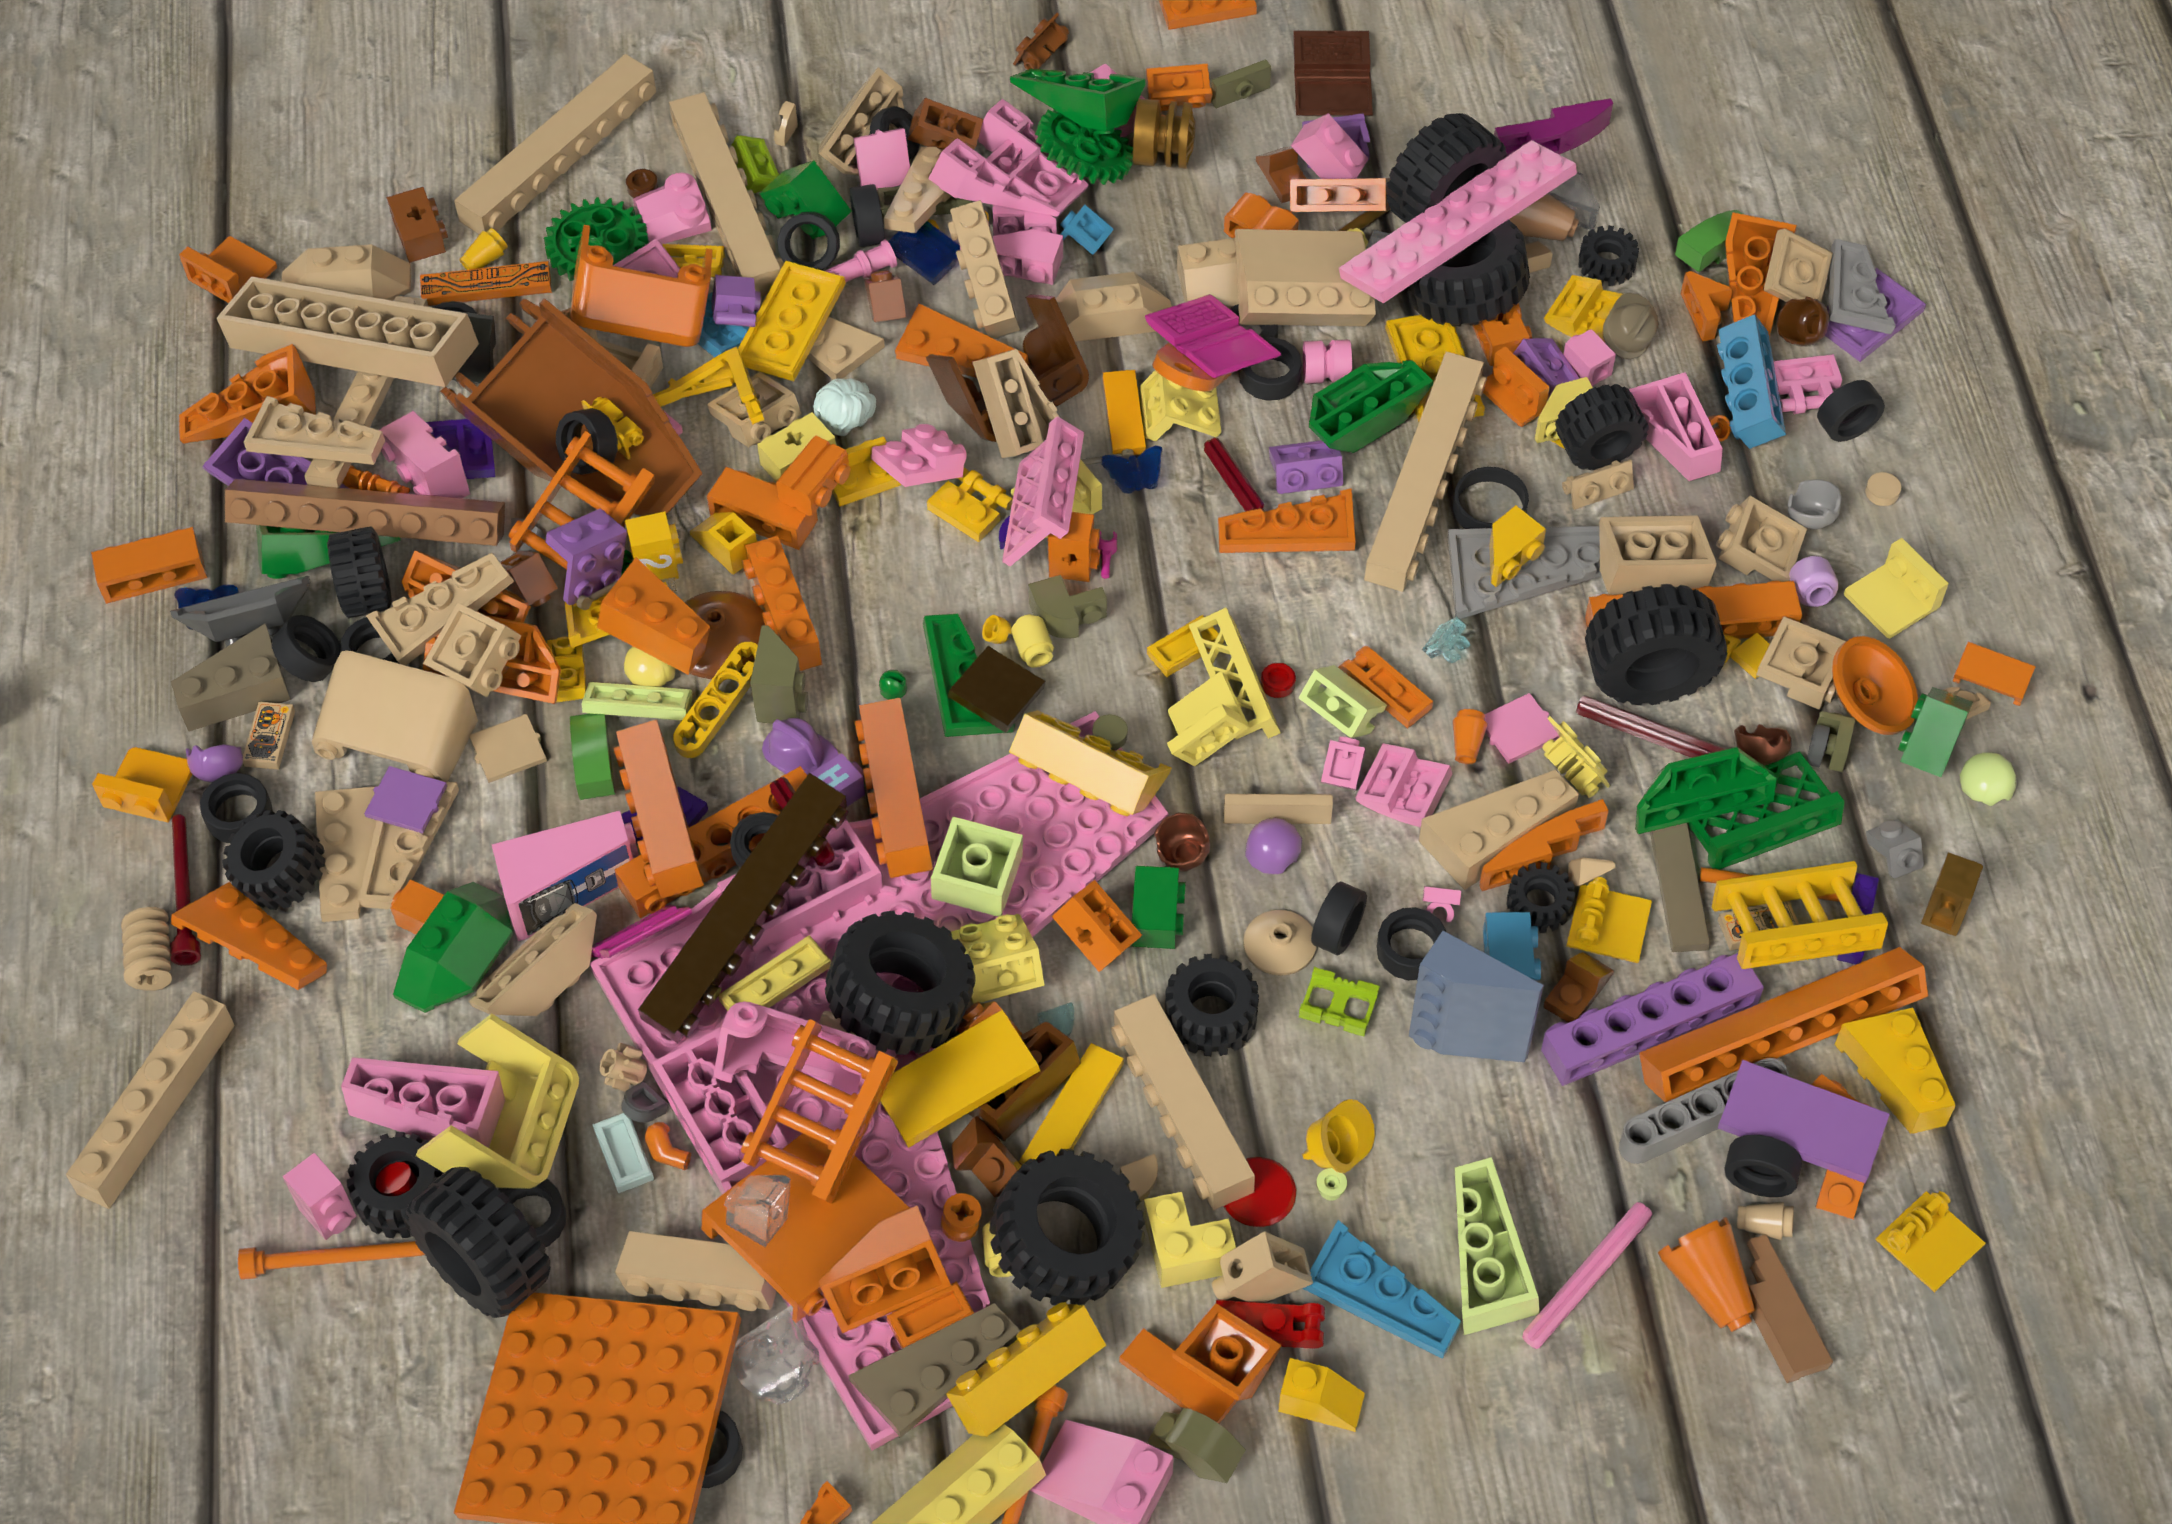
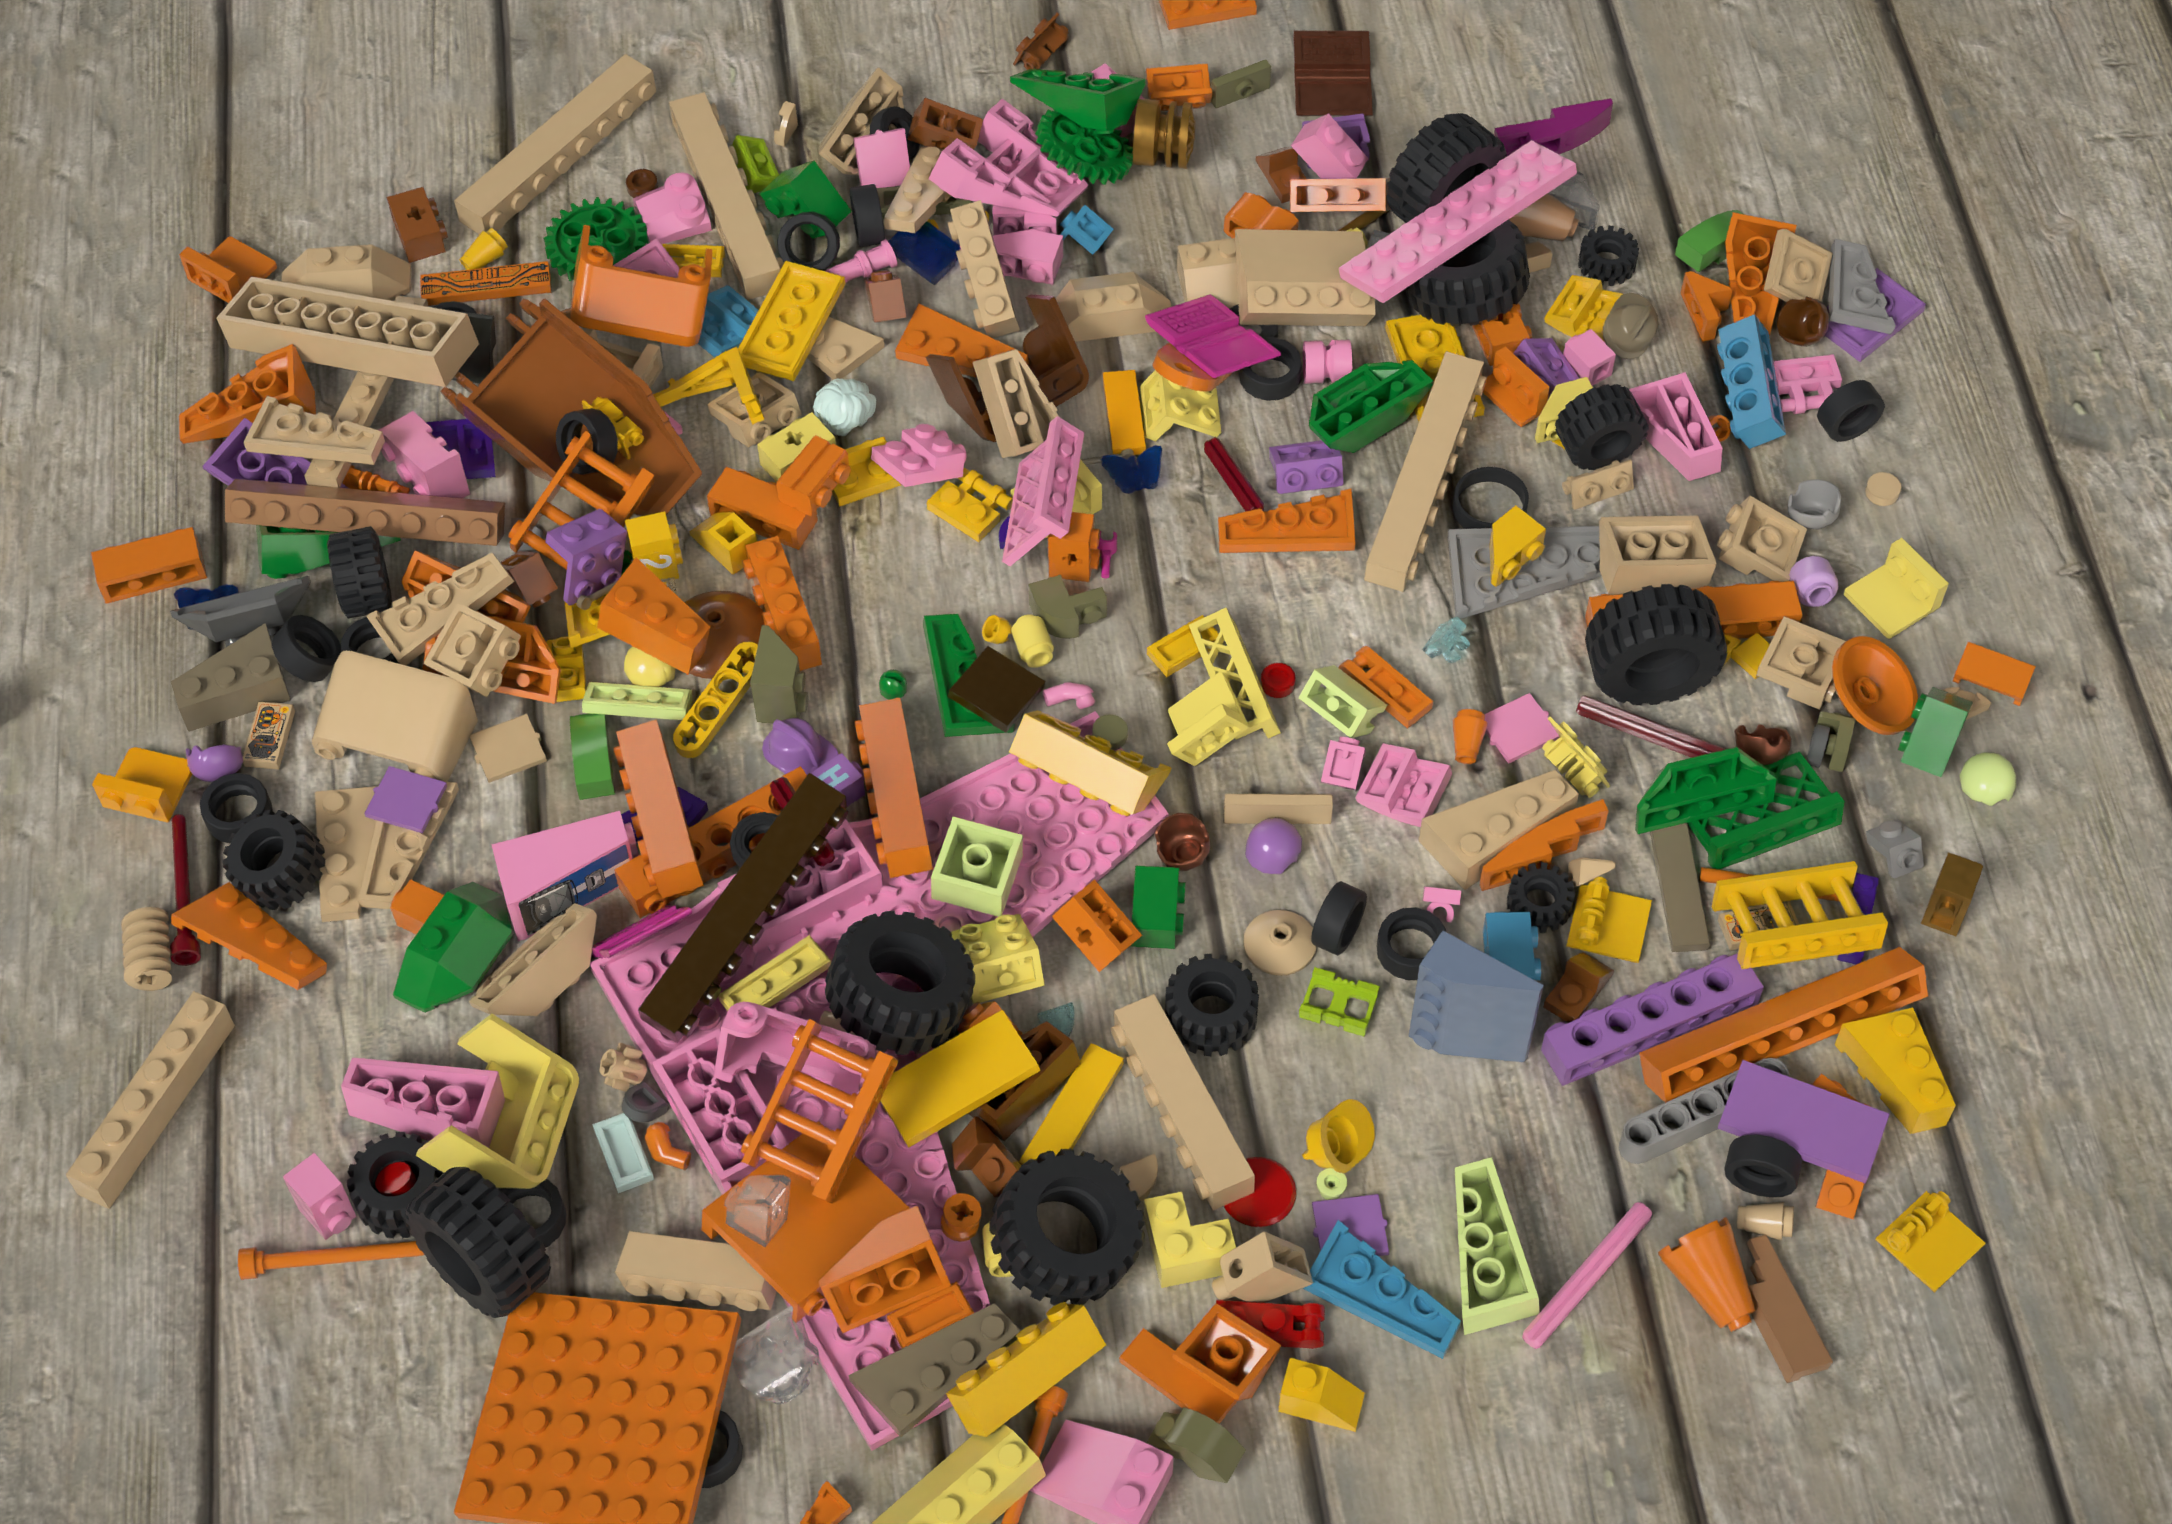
(735, 301): medium lavender brick -> none
(1068, 691): none -> bright pink arm
(1359, 1214): none -> medium lavender piece

